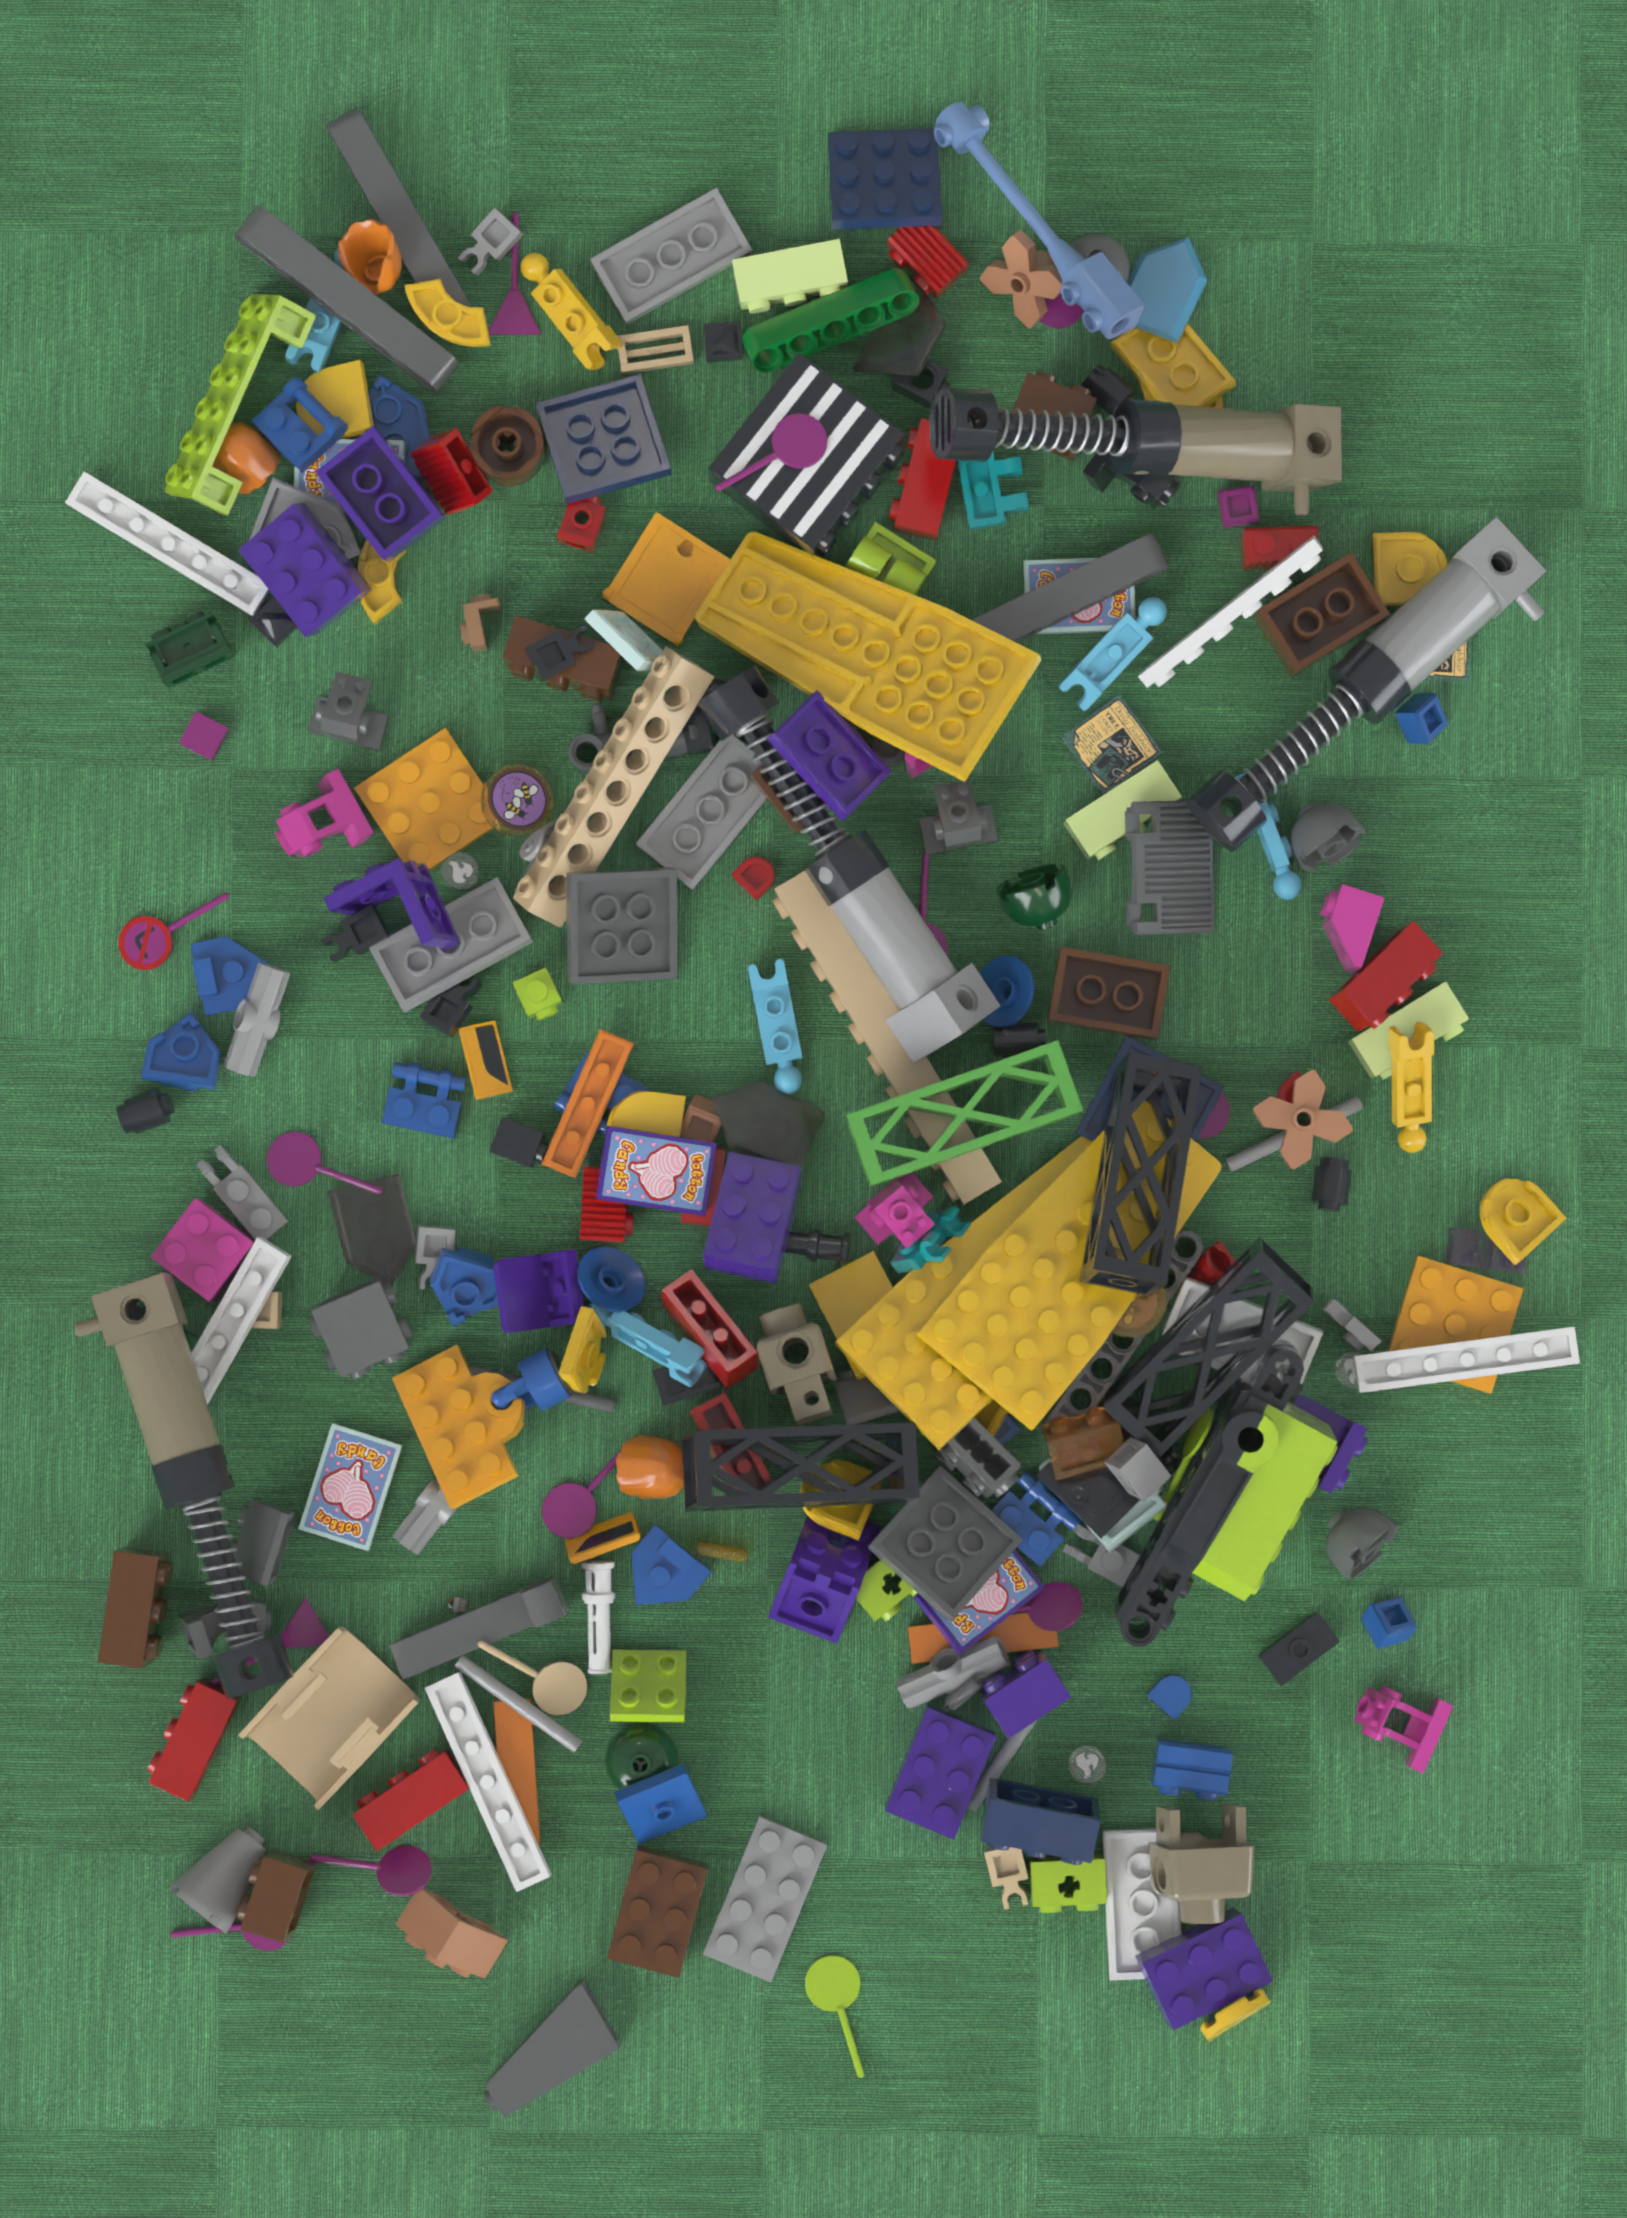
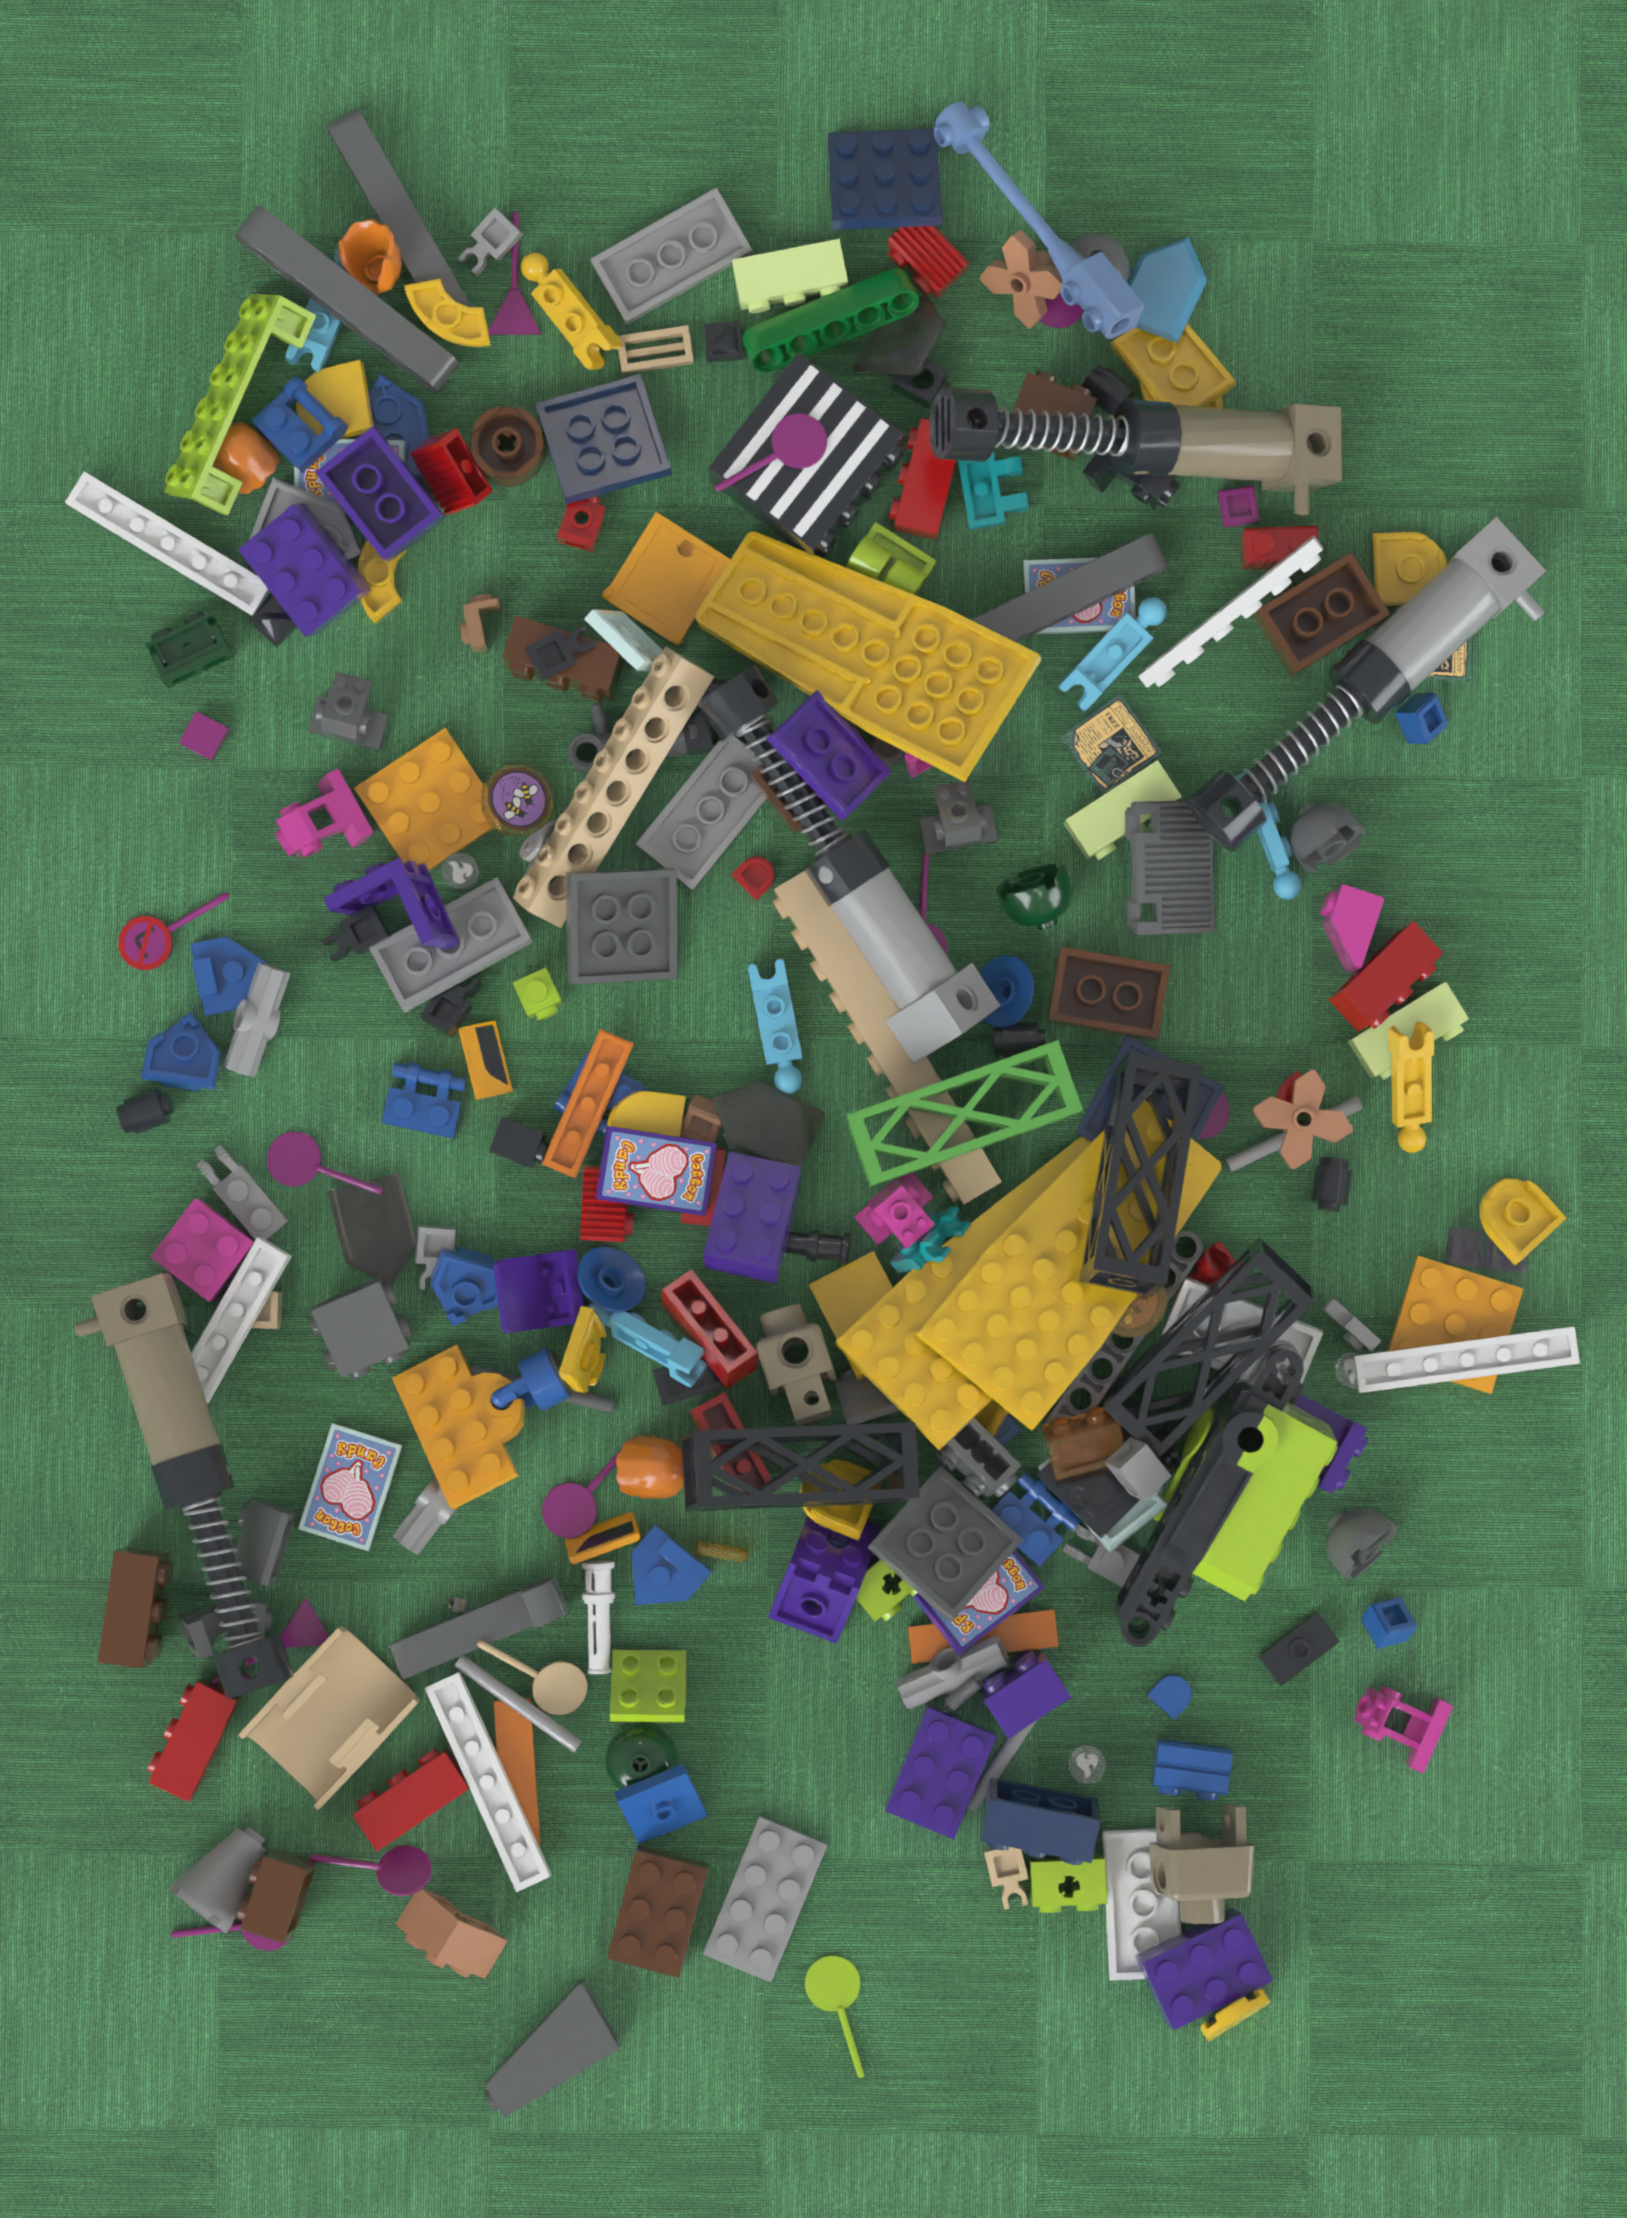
(1054, 1607): magenta piece -> none

